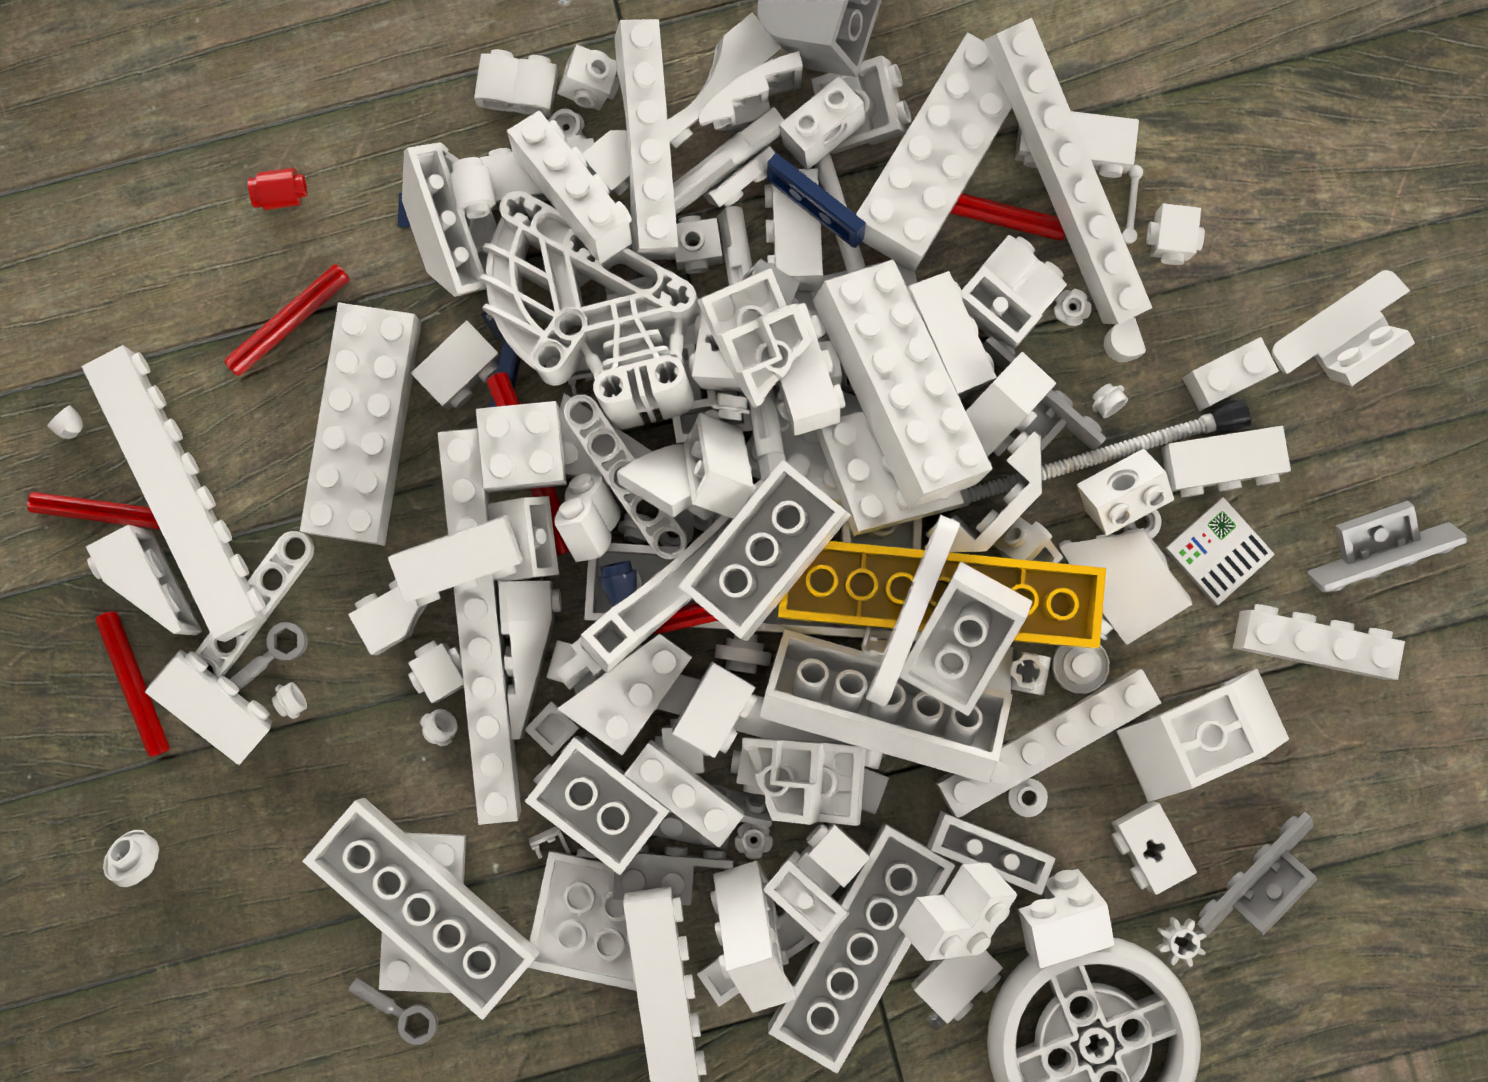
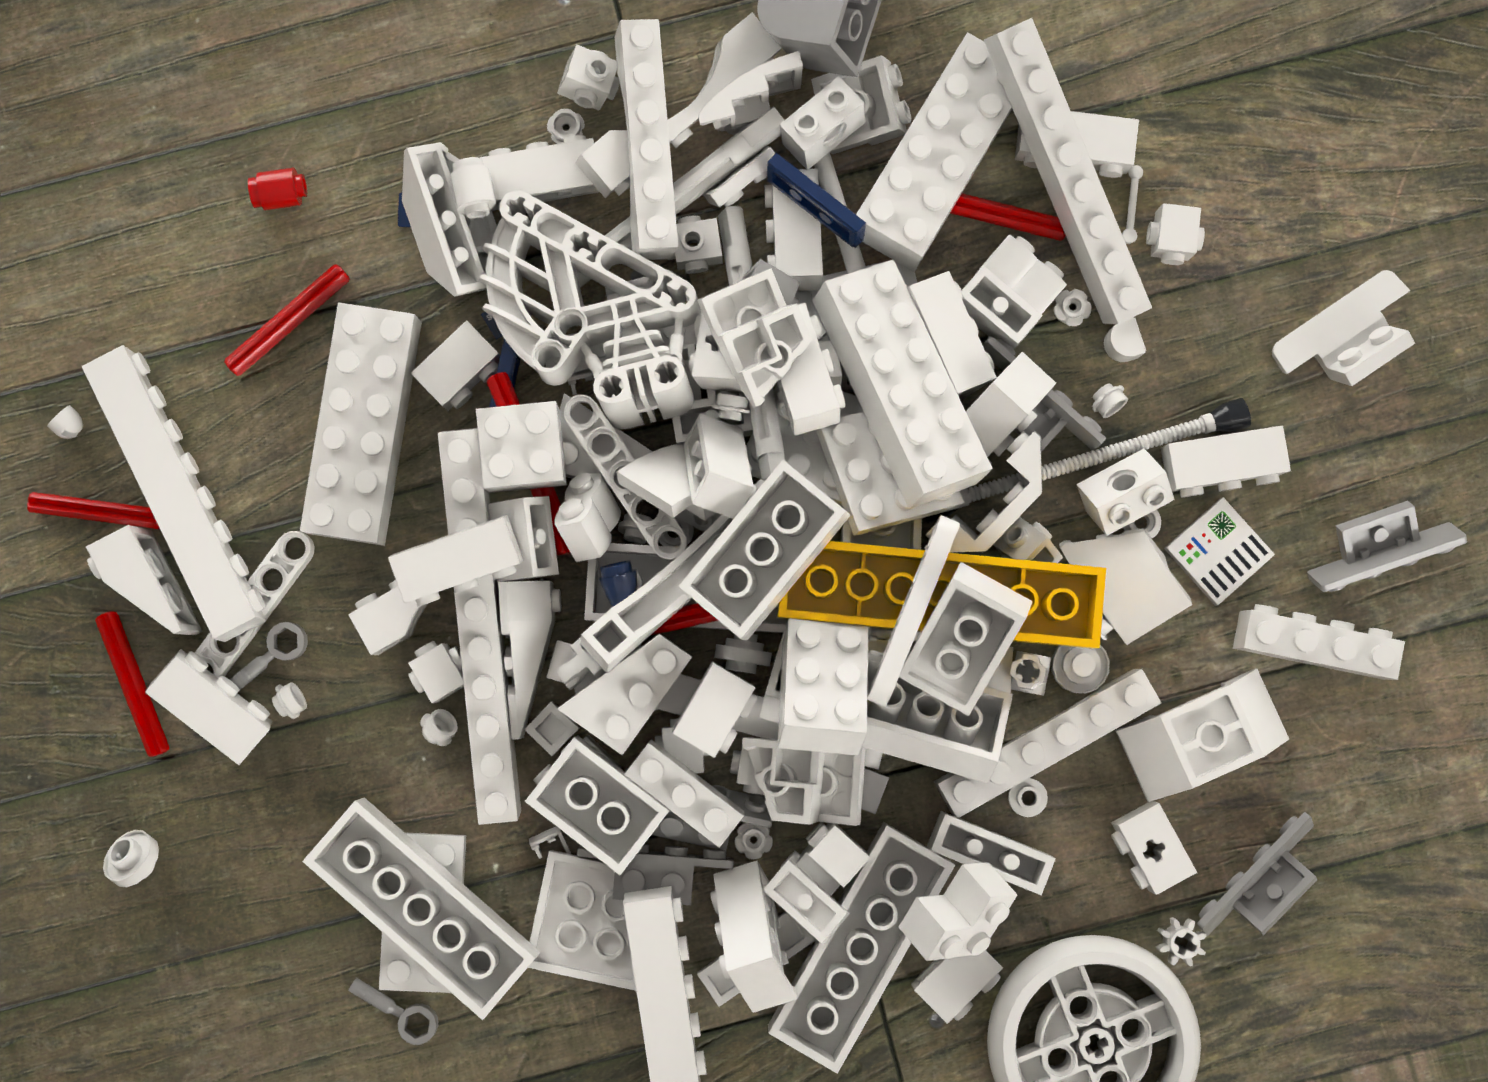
(516, 83): white brick -> none
(570, 187): white brick -> none
(823, 687): none -> white brick
(1066, 922): white brick -> none
(1230, 374): white brick -> none

